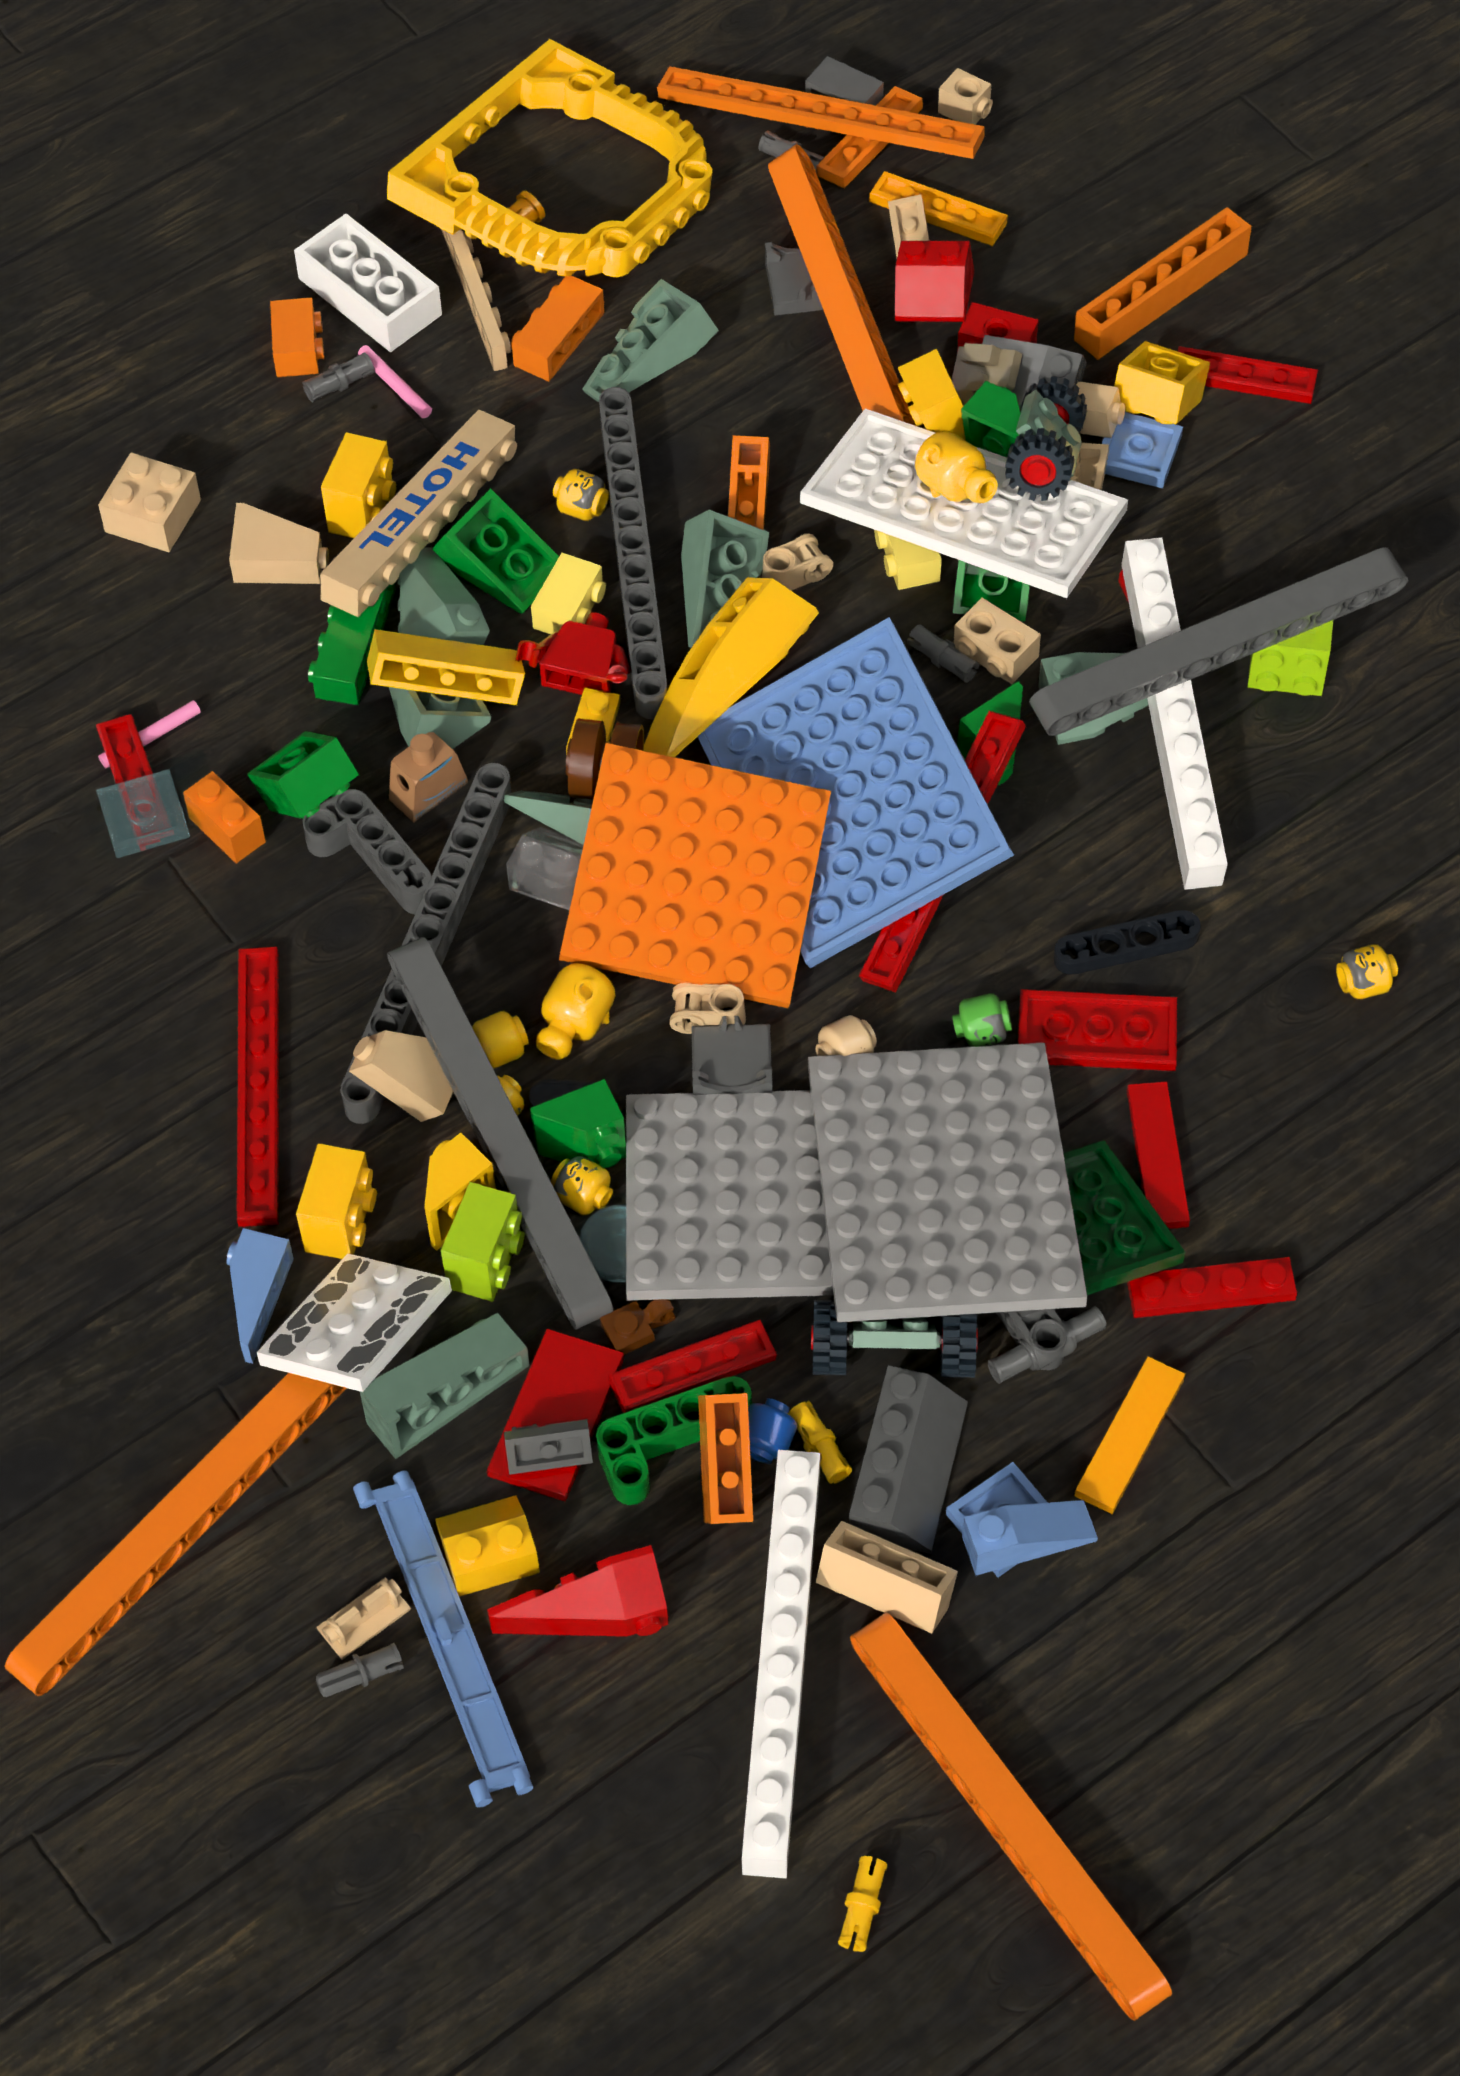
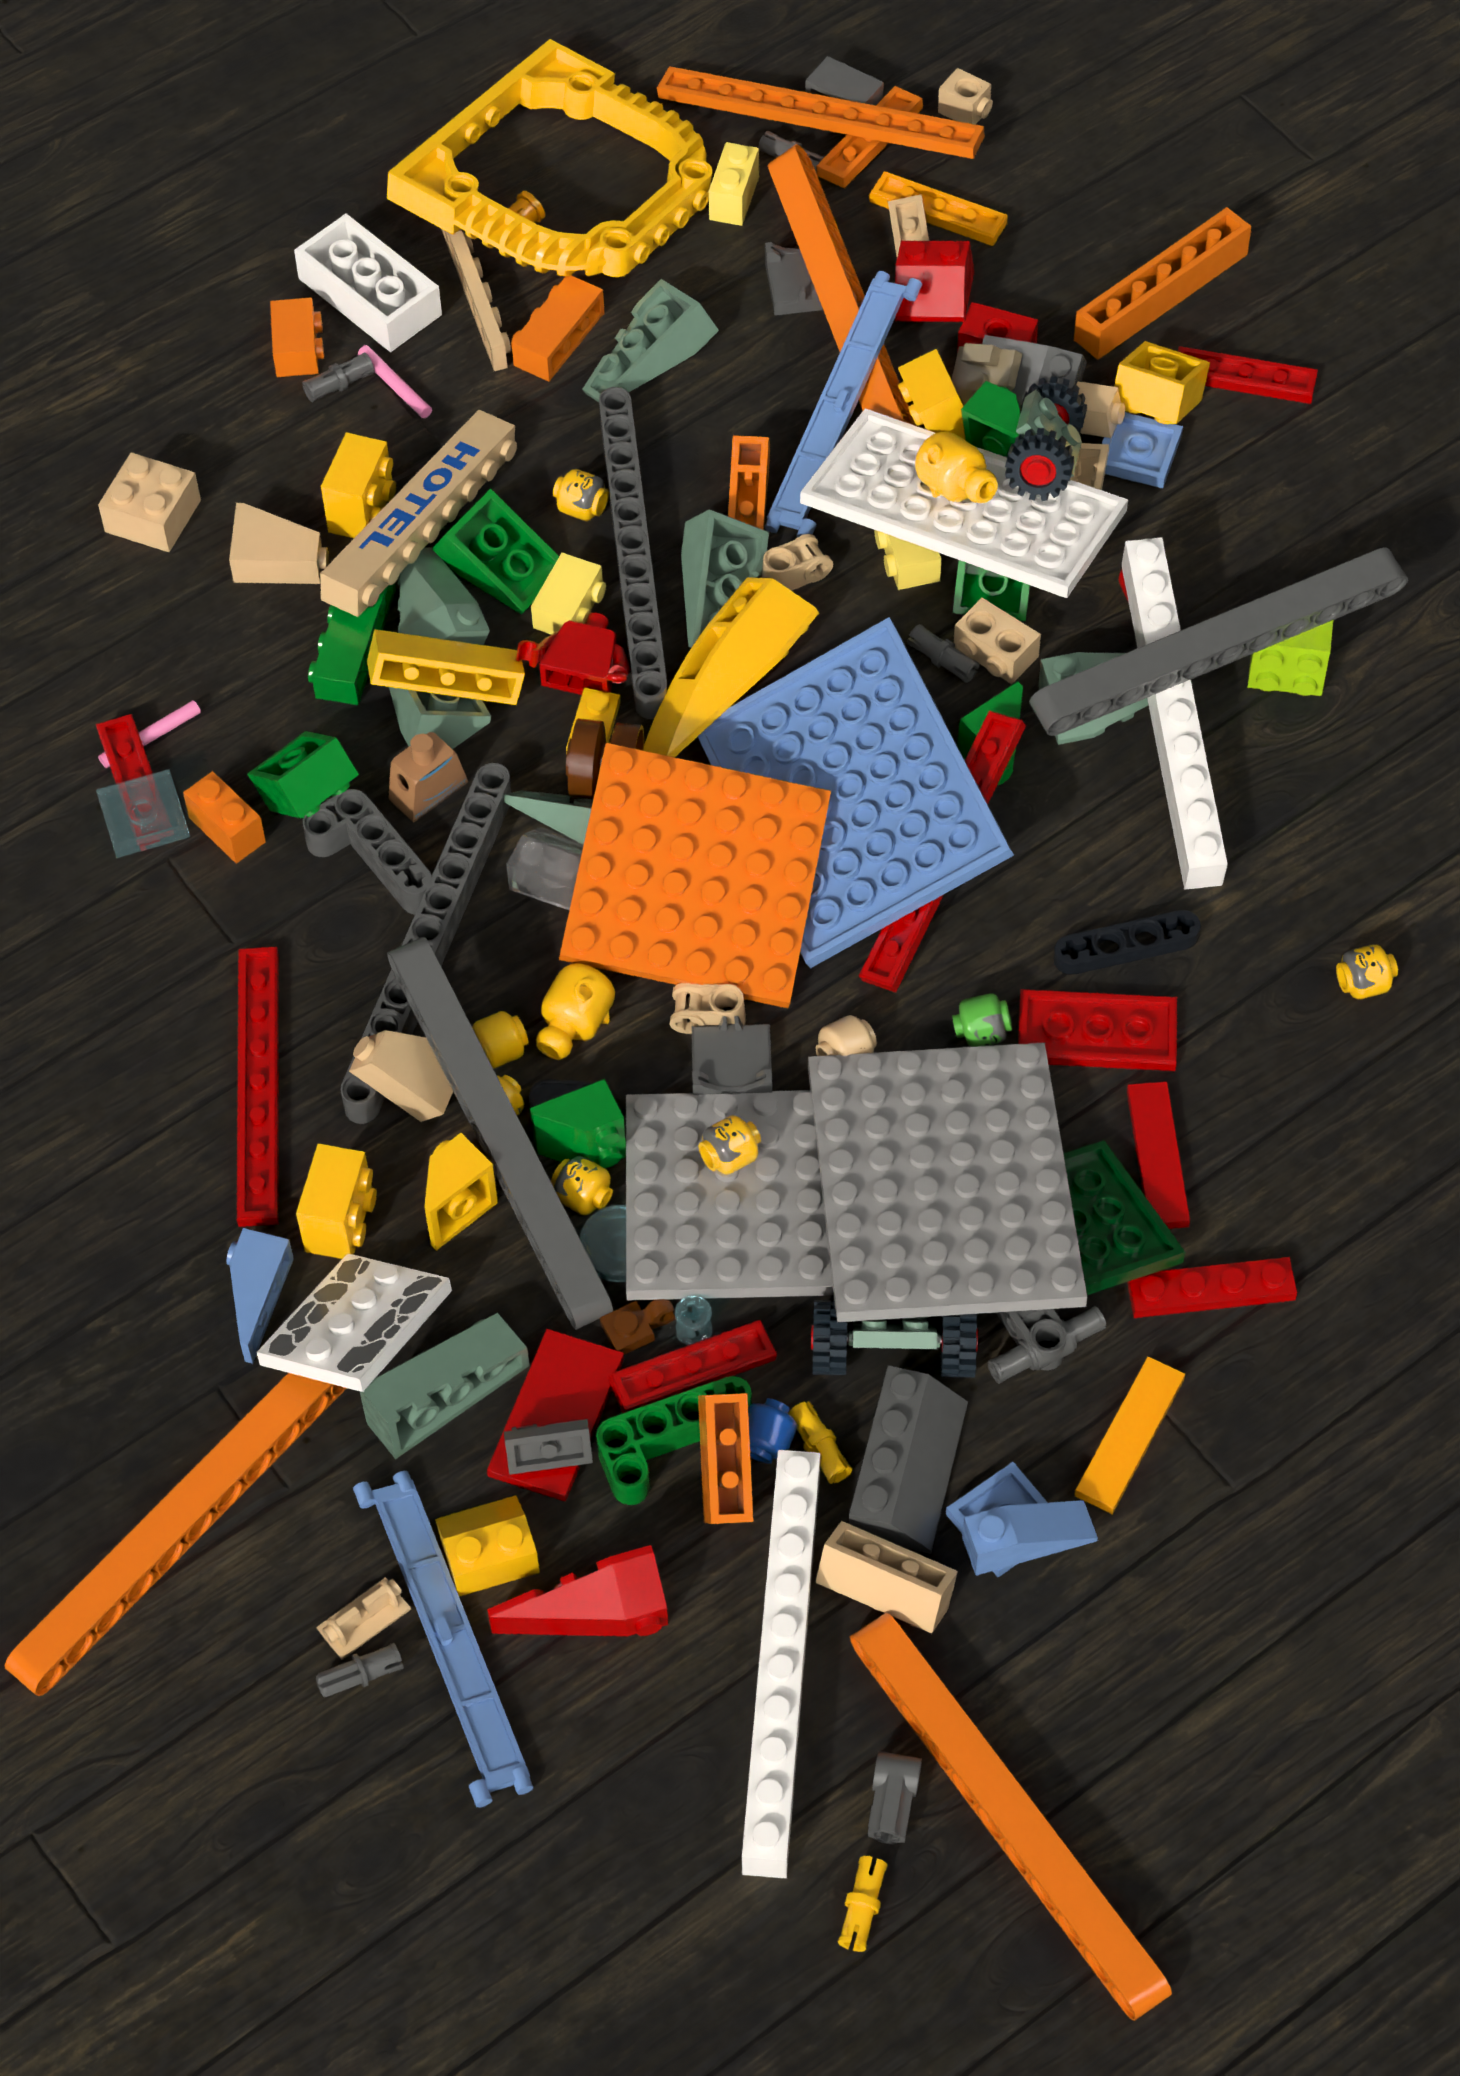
(482, 1242): lime brick -> none
(700, 1313): none -> clear light blue bush
(729, 1144): none -> yellow head
(734, 183): none -> light yellow brick
(839, 398): none -> medium blue piece
(894, 1787): none -> dark grey piece

